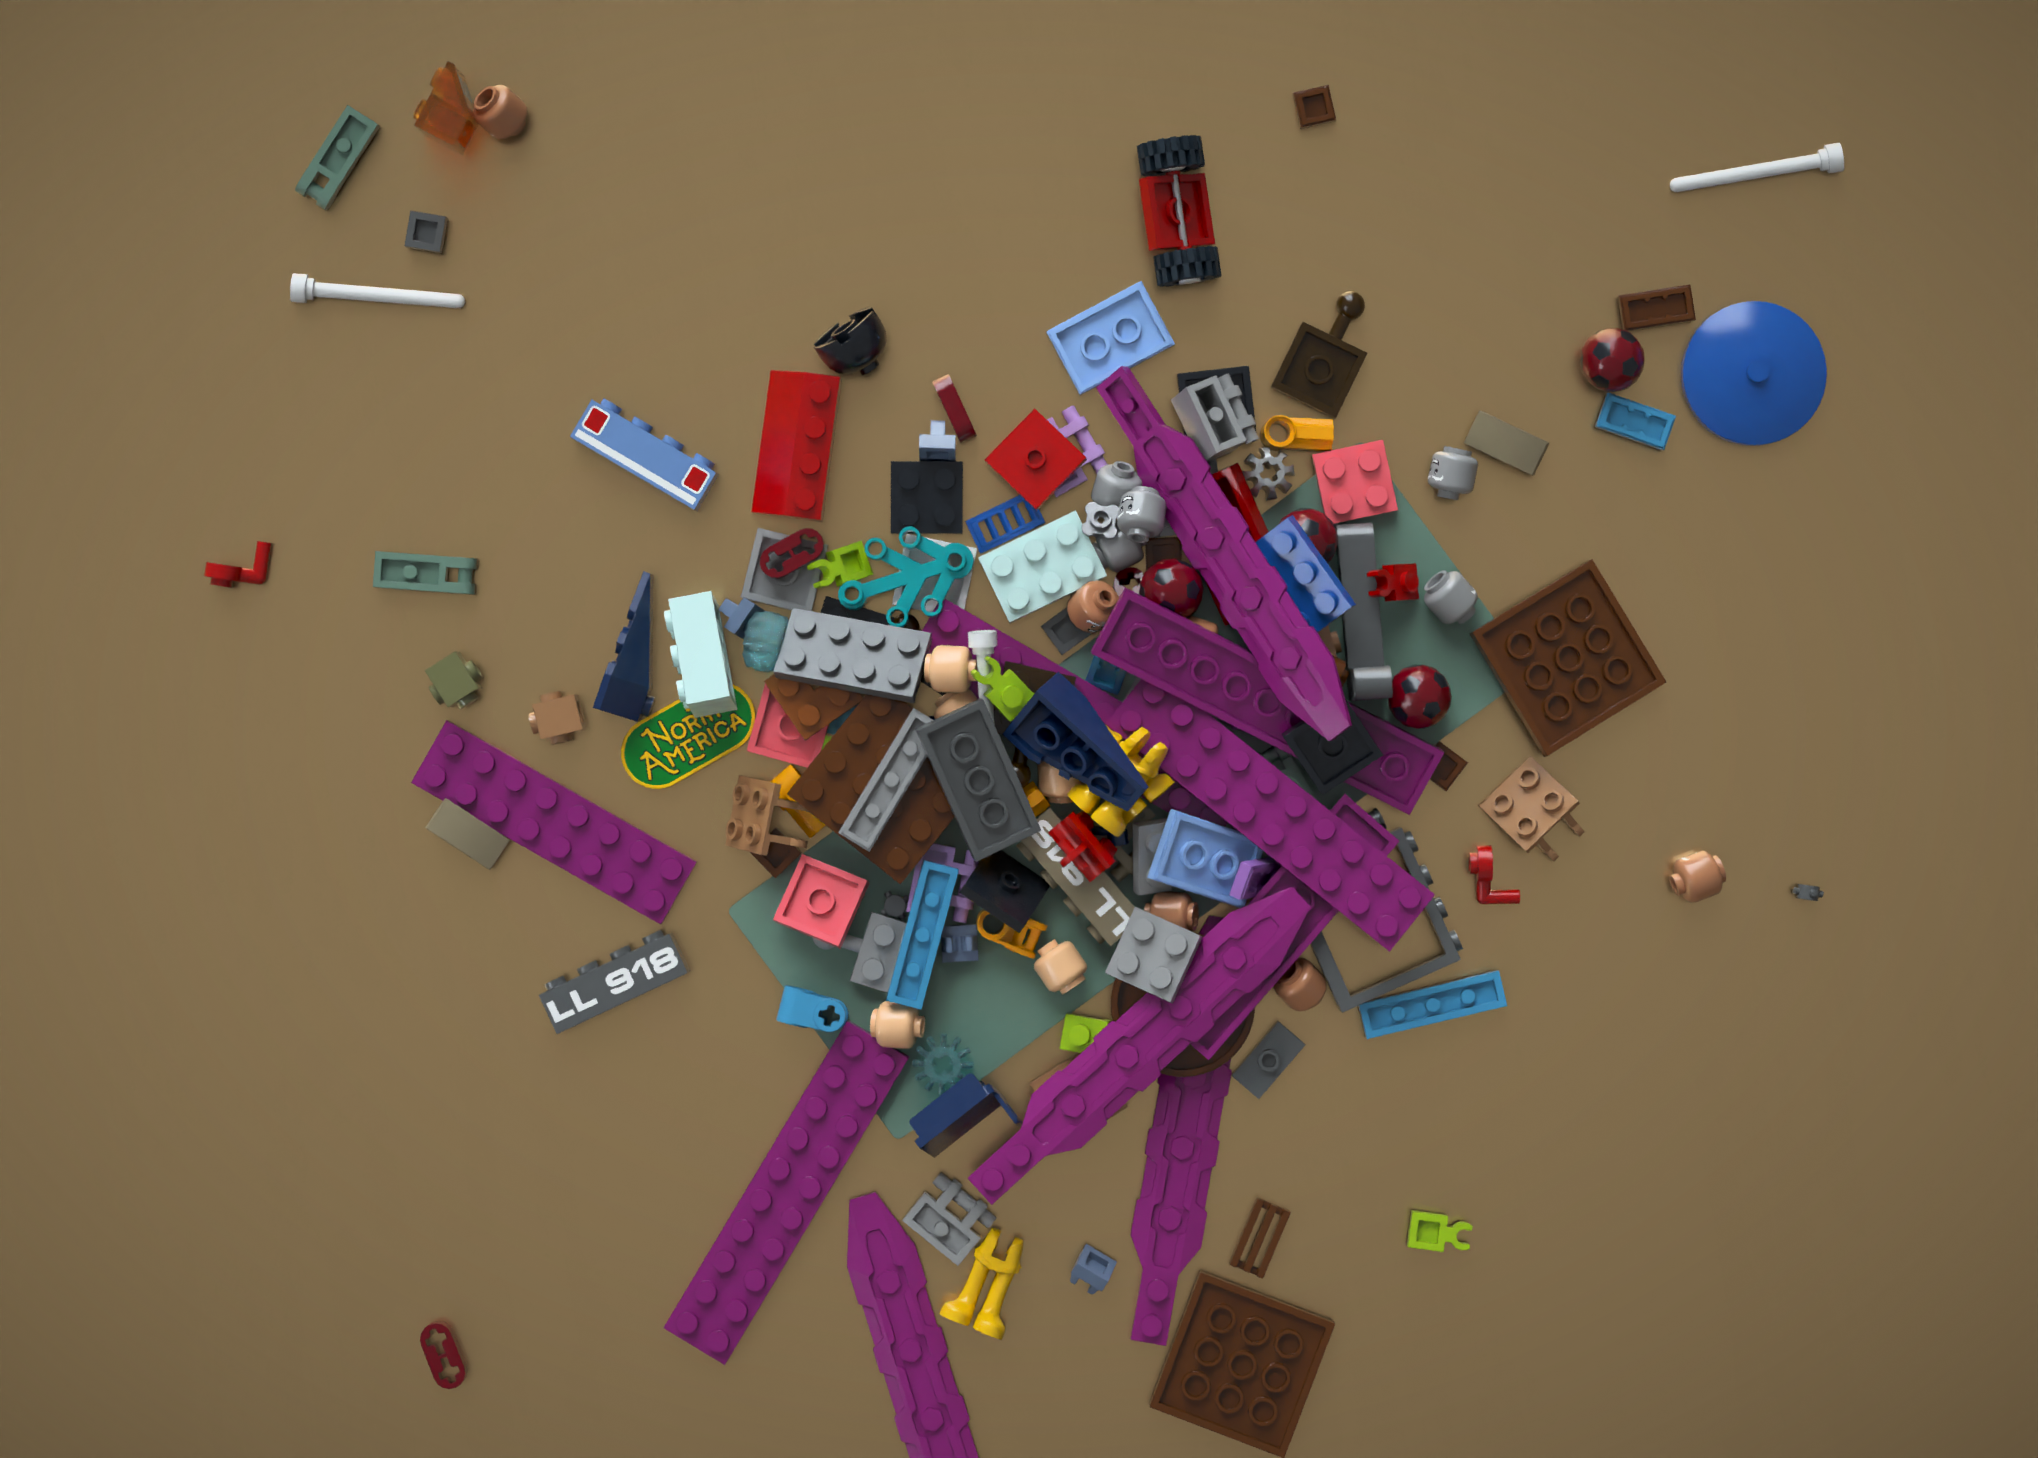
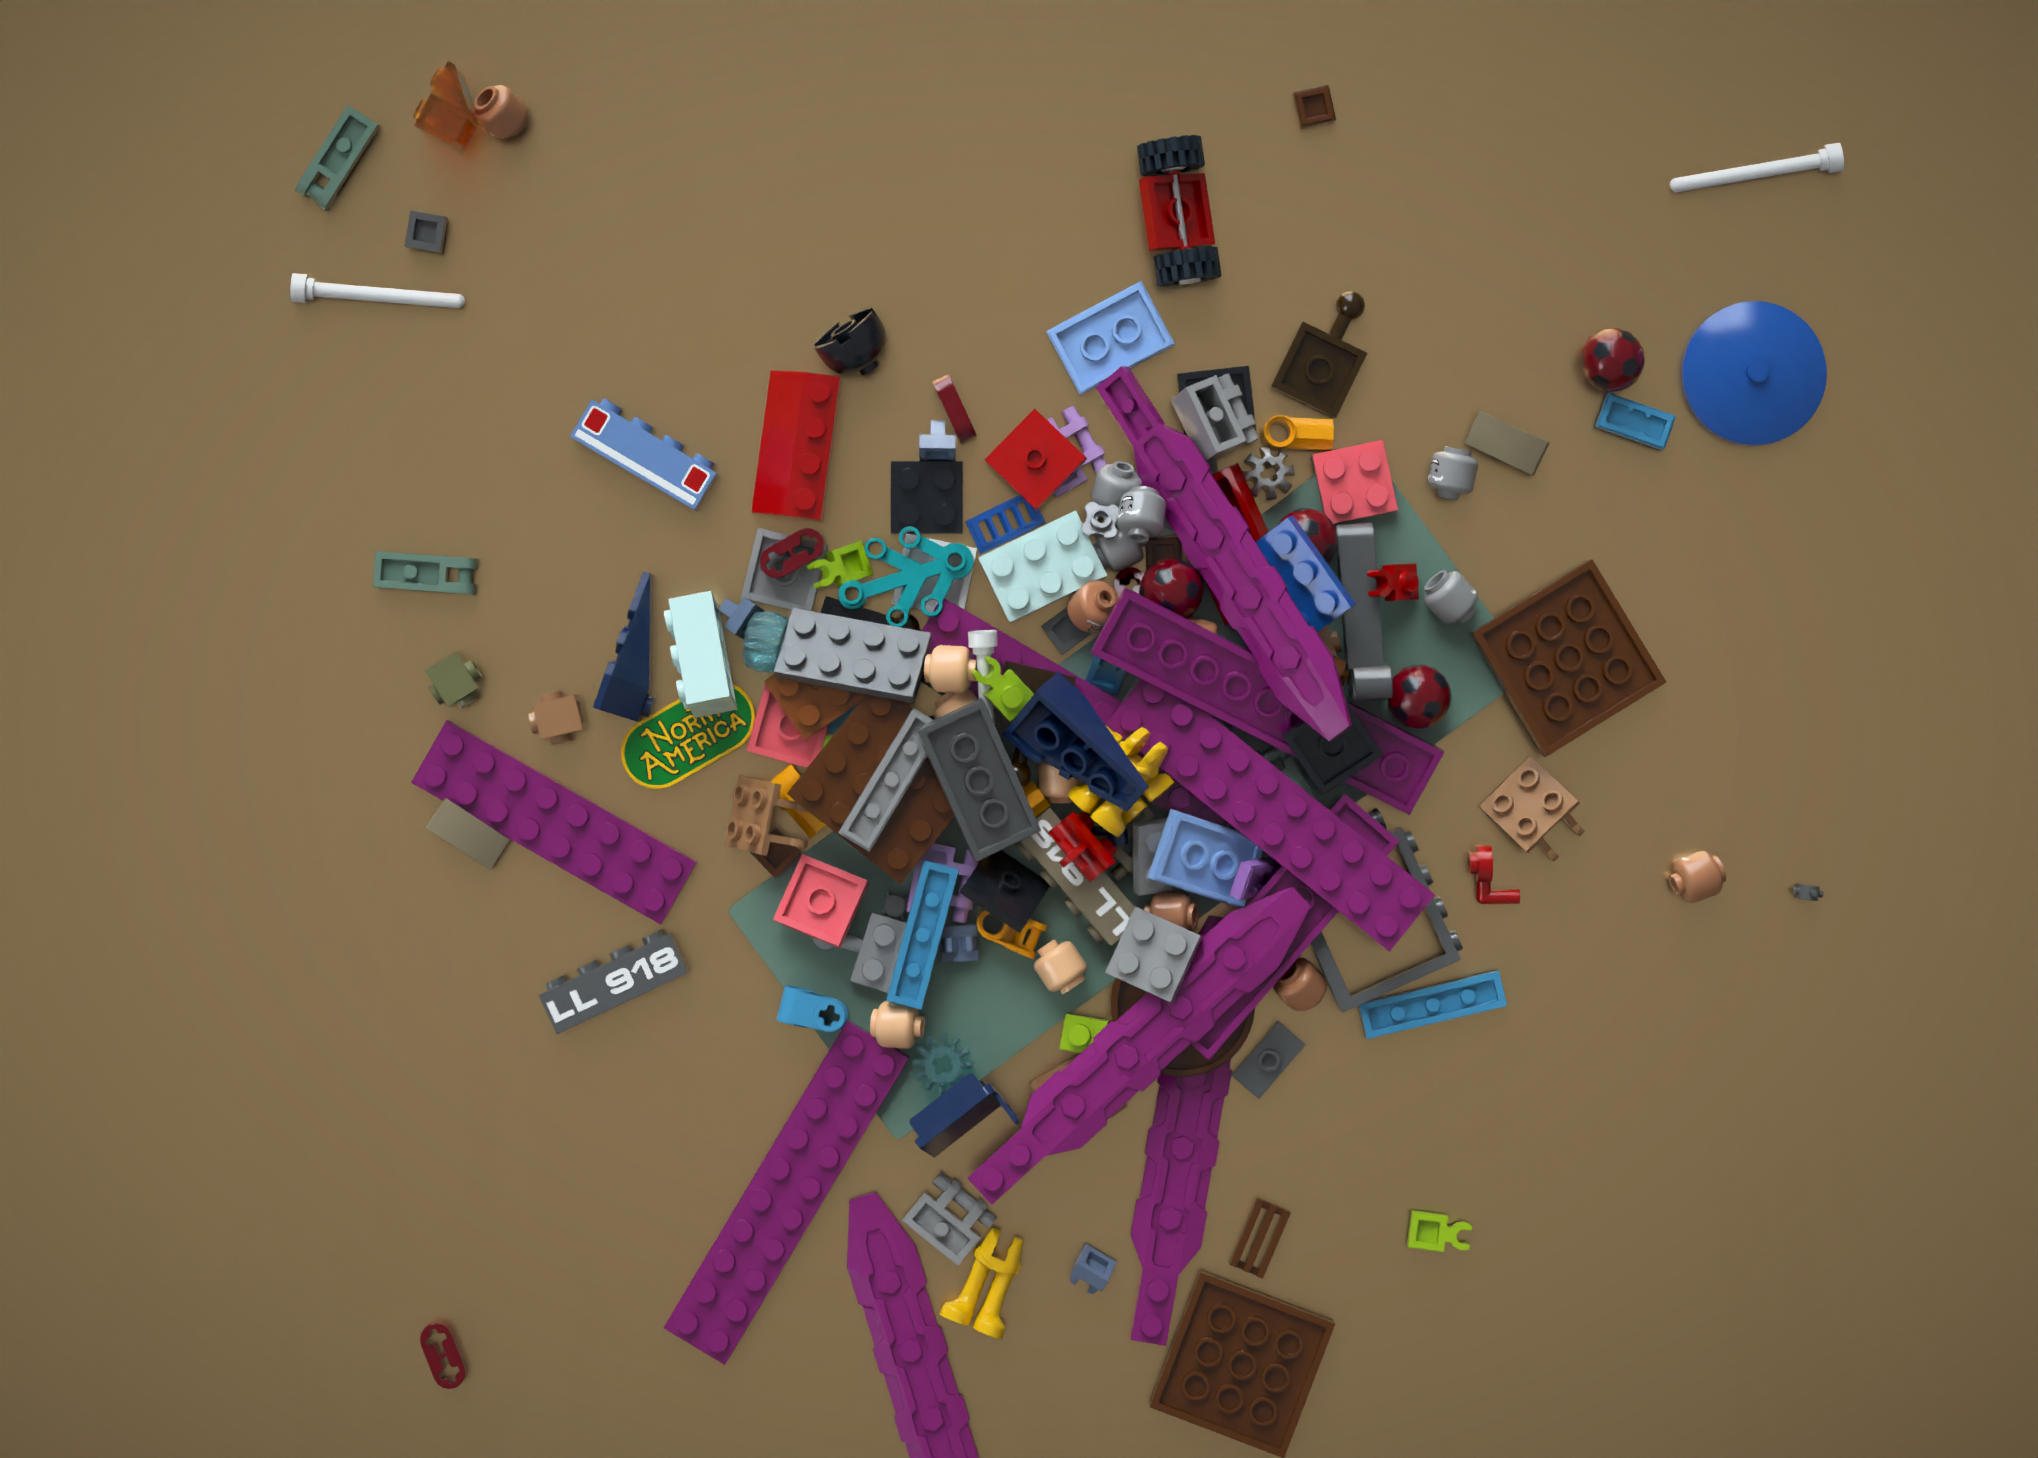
(225, 575): red plate -> none
(1448, 768): reddish brown tile -> none
(1656, 308): reddish brown plate -> none

